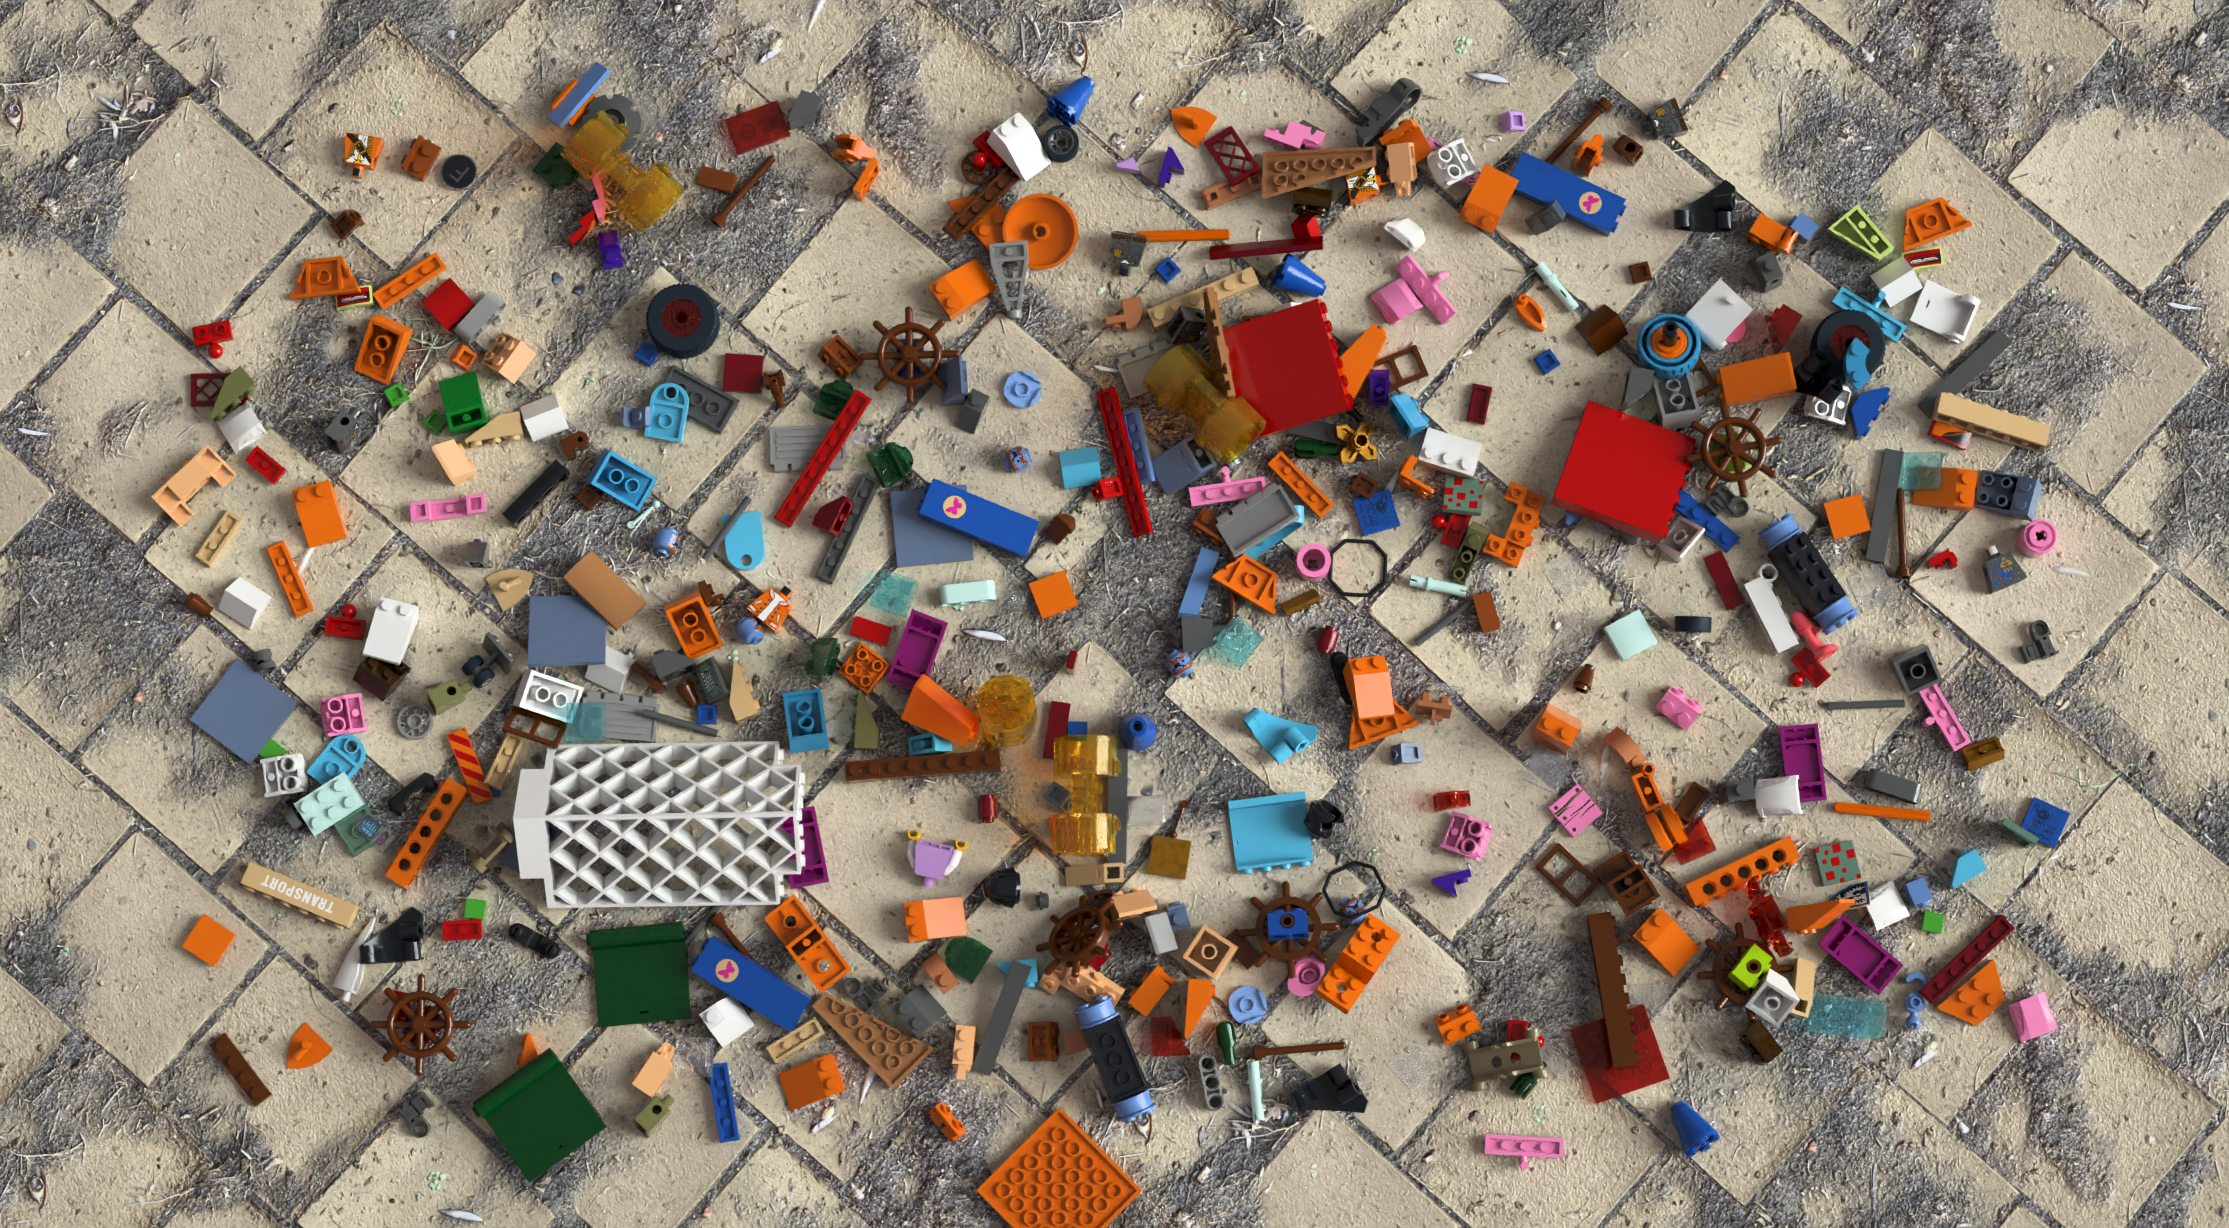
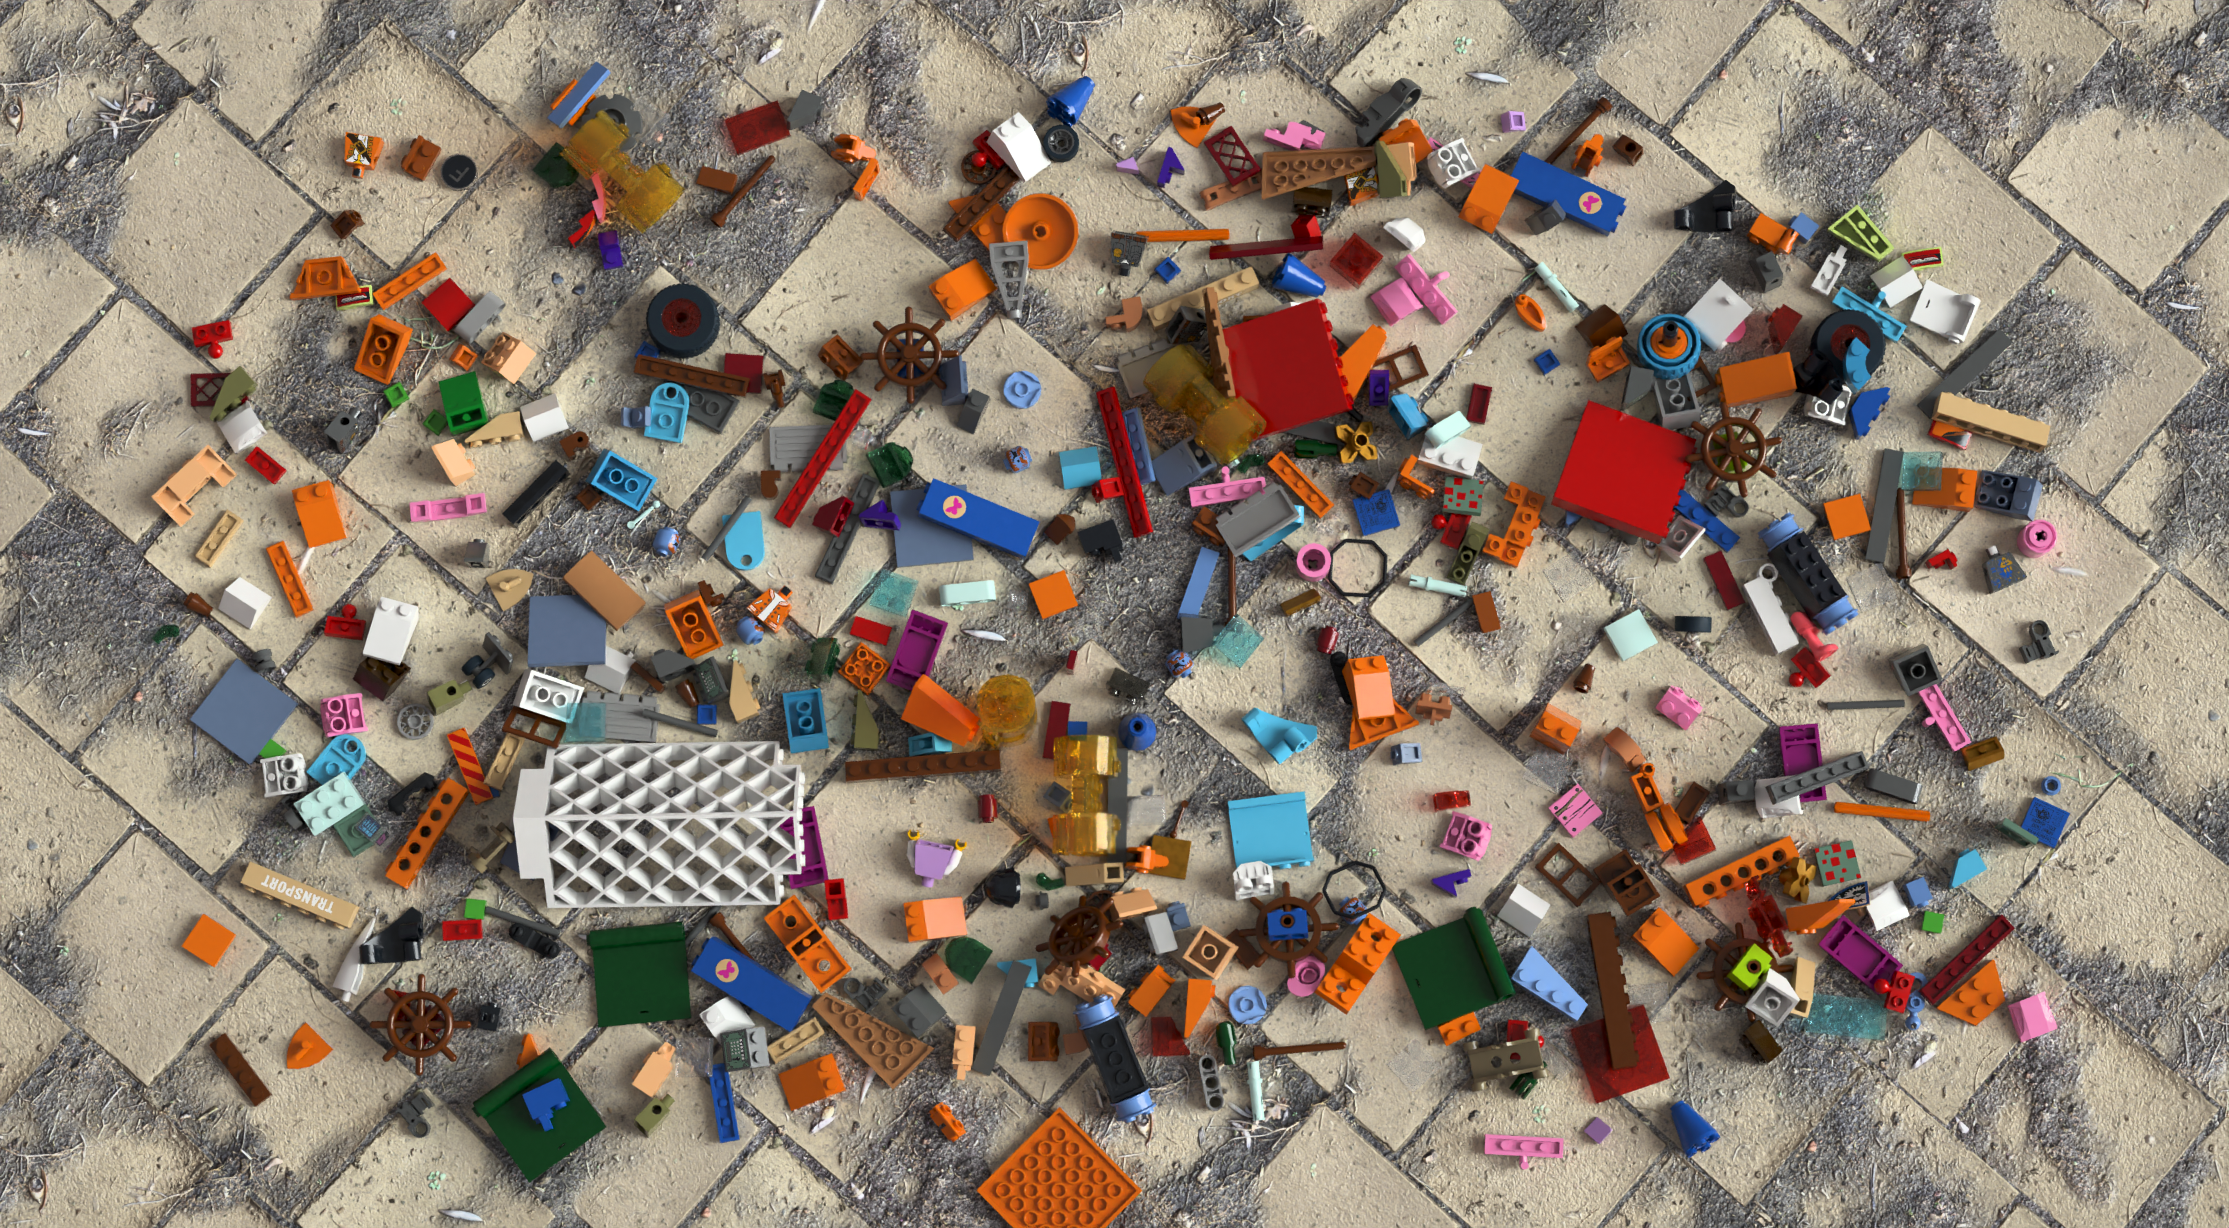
(166, 631): none -> clear green arm
(490, 1017): none -> black brick
(516, 919): none -> dark grey bar
(545, 1098): none -> blue hinge
(691, 376): none -> reddish brown plate
(744, 1049): none -> slope
(768, 483): none -> reddish brown leg
(836, 899): none -> red slope
(879, 517): none -> dark purple slope
(1047, 883): none -> clear green arm
(1102, 537): none -> black hinge
(1127, 686): none -> clear smoke bracket
(1145, 859): none -> orange hinge
(1210, 113): none -> reddish brown cone
(1249, 461): none -> clear green arm
(1250, 581): orange wing -> none
(1253, 880): none -> white slope
(1322, 819): black helmet -> none
(1331, 1092): black panel -> none
(1356, 261): none -> clear red brick
(1391, 178): none -> olive slope
(1447, 429): none -> light aqua beam
(1455, 969): none -> dark green door
(1523, 910): none -> white slope
(1543, 982): none -> light blue wedge
(1598, 1130): none -> lavender slope
(1607, 359): none -> orange bracket
(1640, 272): reddish brown tile -> none
(1665, 121): torso -> none
(1797, 879): none -> pearl gold plant
(1817, 777): none -> dark grey tile
(1829, 272): none -> white hinge
(1897, 991): none -> red plate
(1930, 223): orange wing -> none
(2050, 779): none -> medium blue plate

